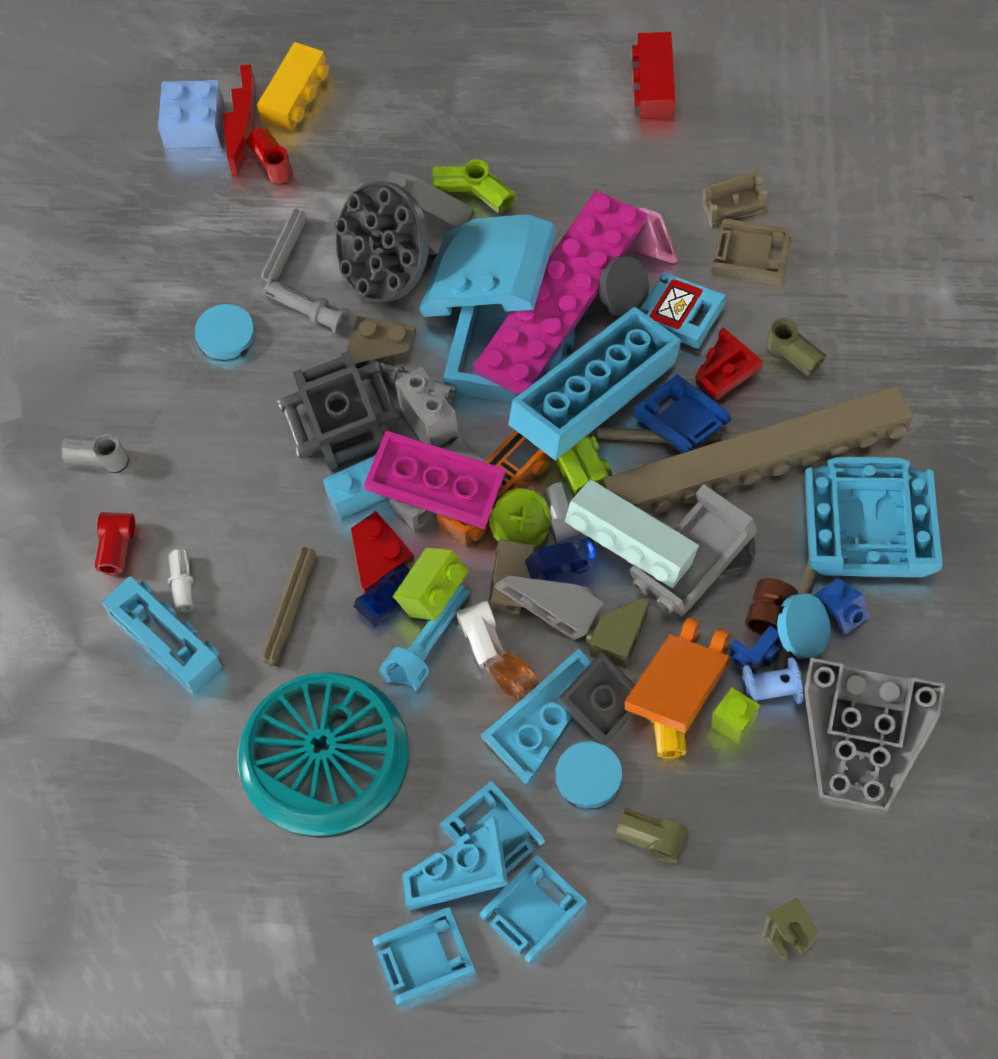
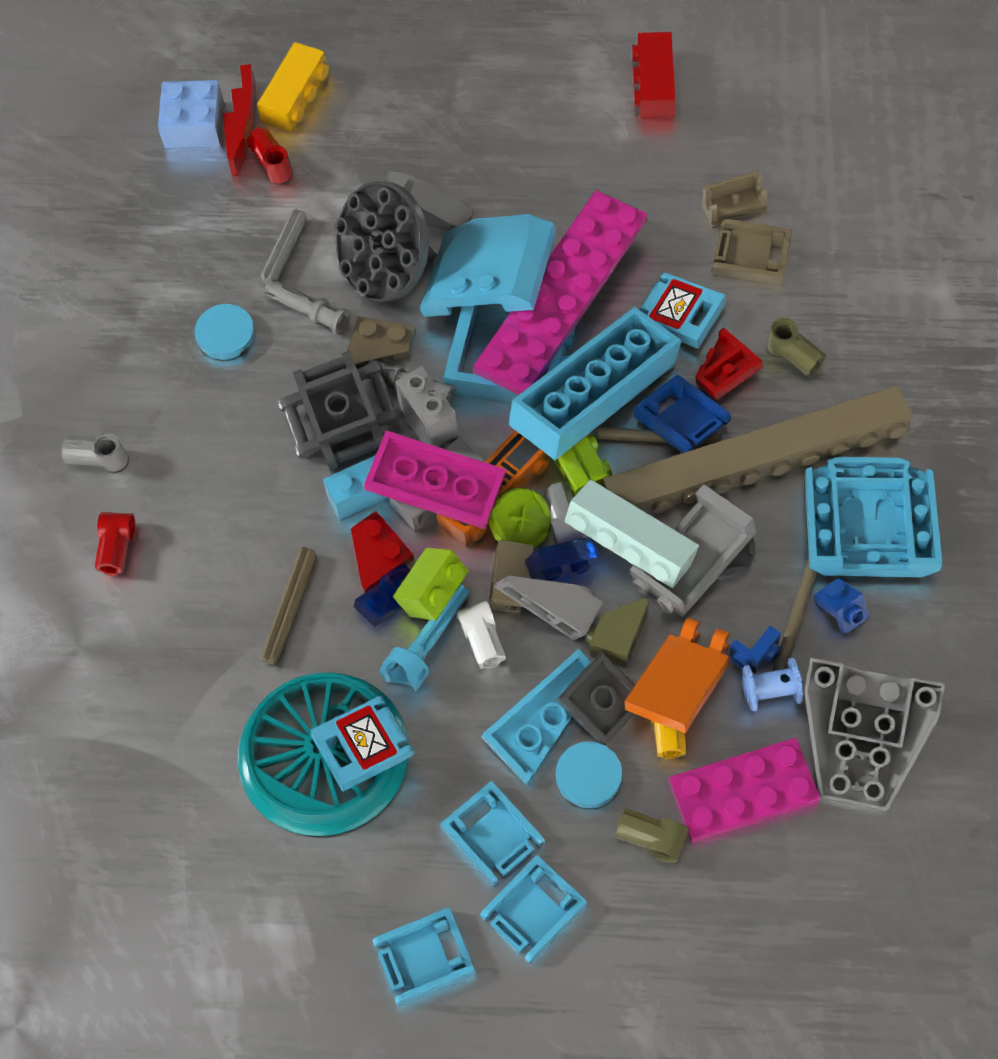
(129, 600): medium azure brick -> none
(181, 581): white axle -> none
(369, 739): none -> container
(460, 871): medium azure wing -> none
(465, 179): lime piece -> none
(513, 676): clear orange wheel -> none
(623, 285): dark grey tile -> none
(654, 239): bright pink slope -> none
(735, 715): lime brick -> none
(744, 790): none -> dark pink plate
(767, 604): copper wheel -> none
(791, 924): olive hinge -> none
(804, 626): medium azure tile -> none

